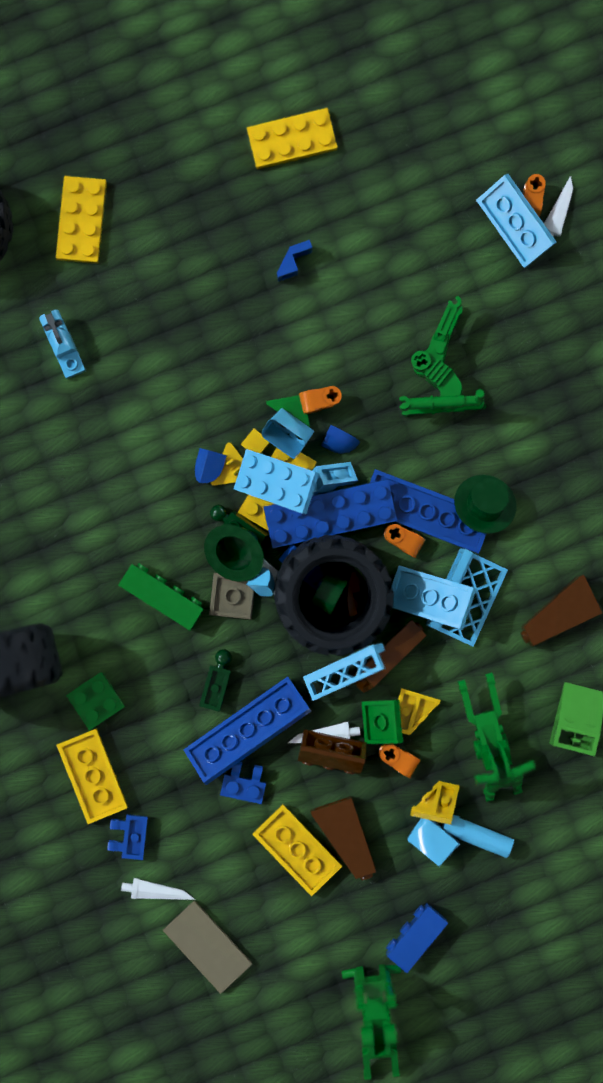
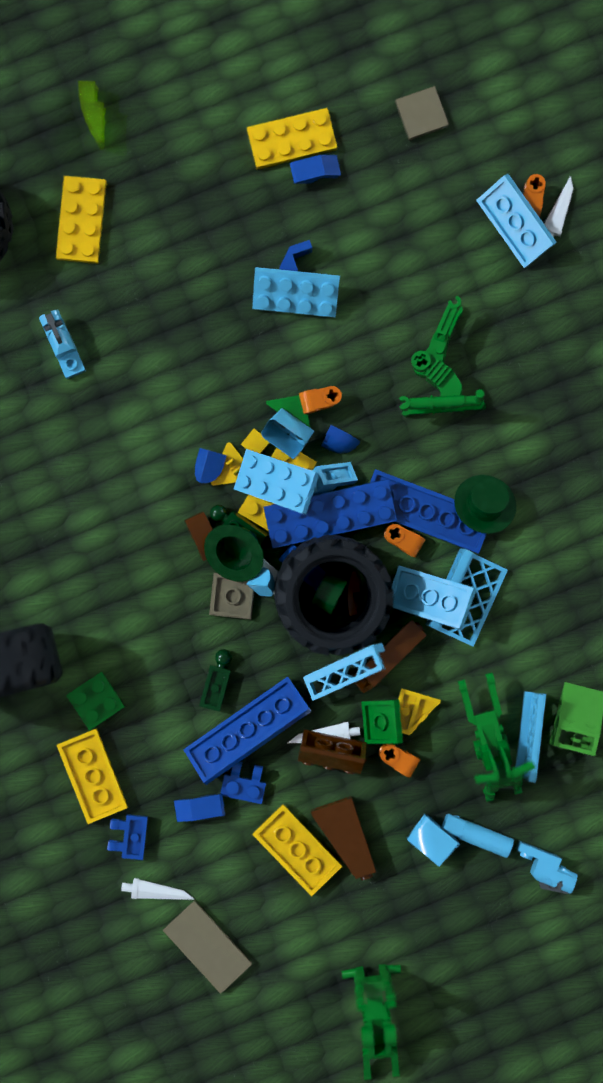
(92, 110): none -> clear neon green slope
(162, 597): green brick -> none
(199, 529): none -> reddish brown slope
(199, 808): none -> blue slope
(295, 292): none -> medium azure plate
(313, 168): none -> blue slope
(416, 937): blue brick -> none
(421, 113): none -> dark tan tile
(438, 803): yellow wing -> none
(530, 732): none -> medium azure fence
(547, 869): none -> medium azure plate
(567, 609): reddish brown slope -> none

